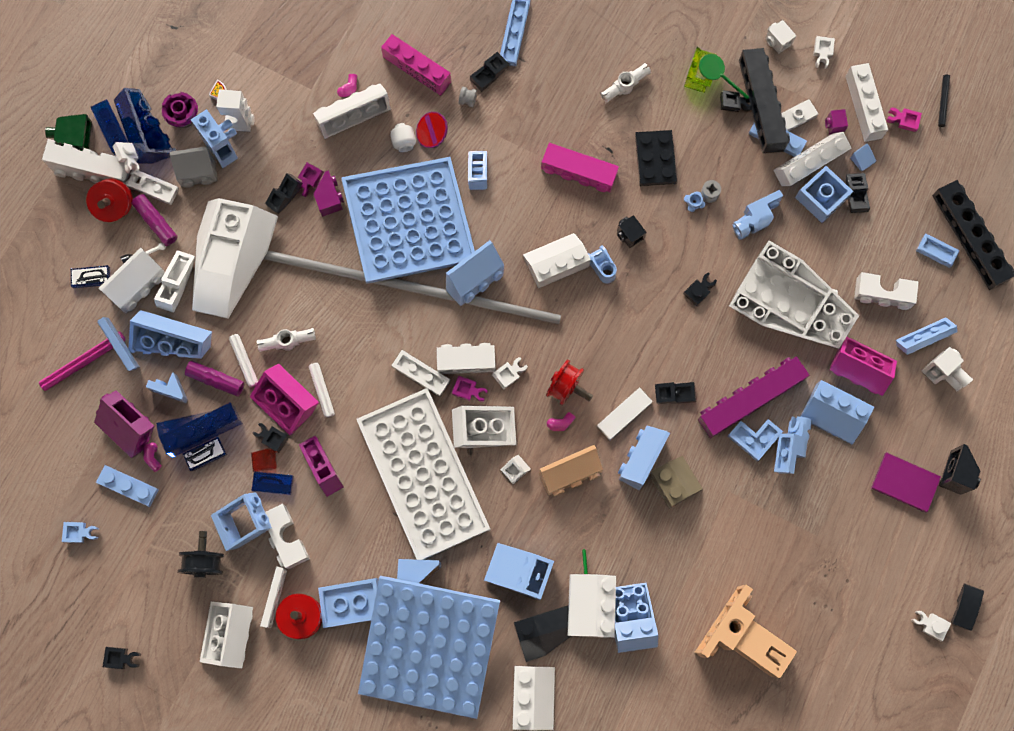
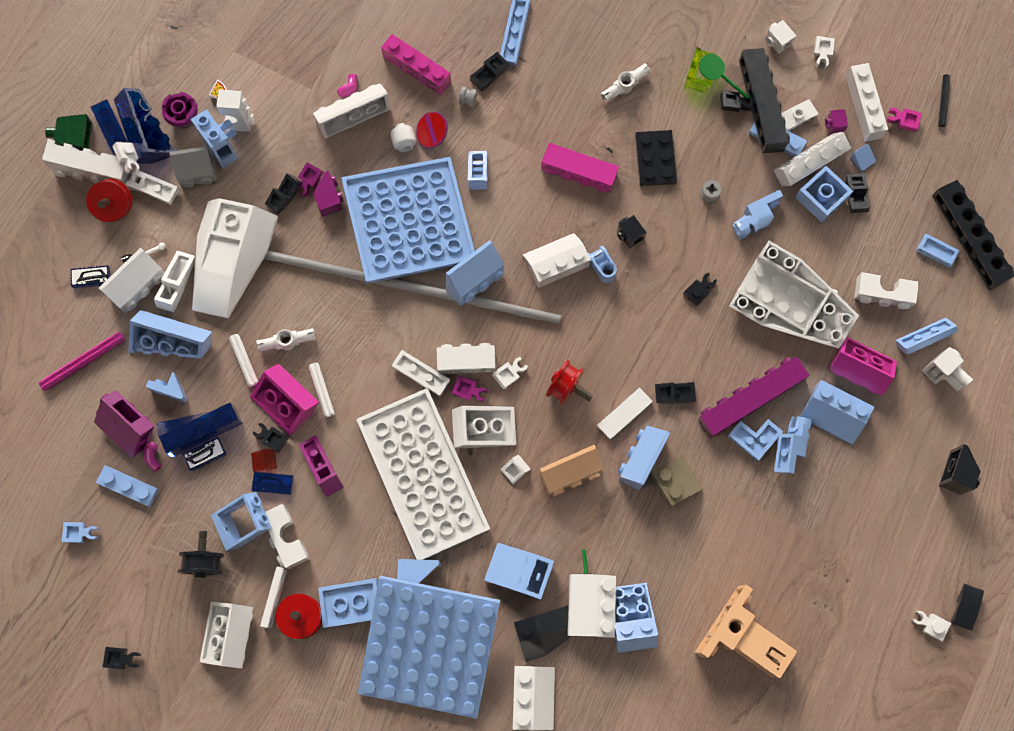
(118, 344): light blue tile -> none
(154, 220): magenta axle -> none
(214, 378): magenta axle -> none
(560, 424): dark pink arm -> none
(699, 201): light blue plate -> none
(905, 482): magenta tile -> none

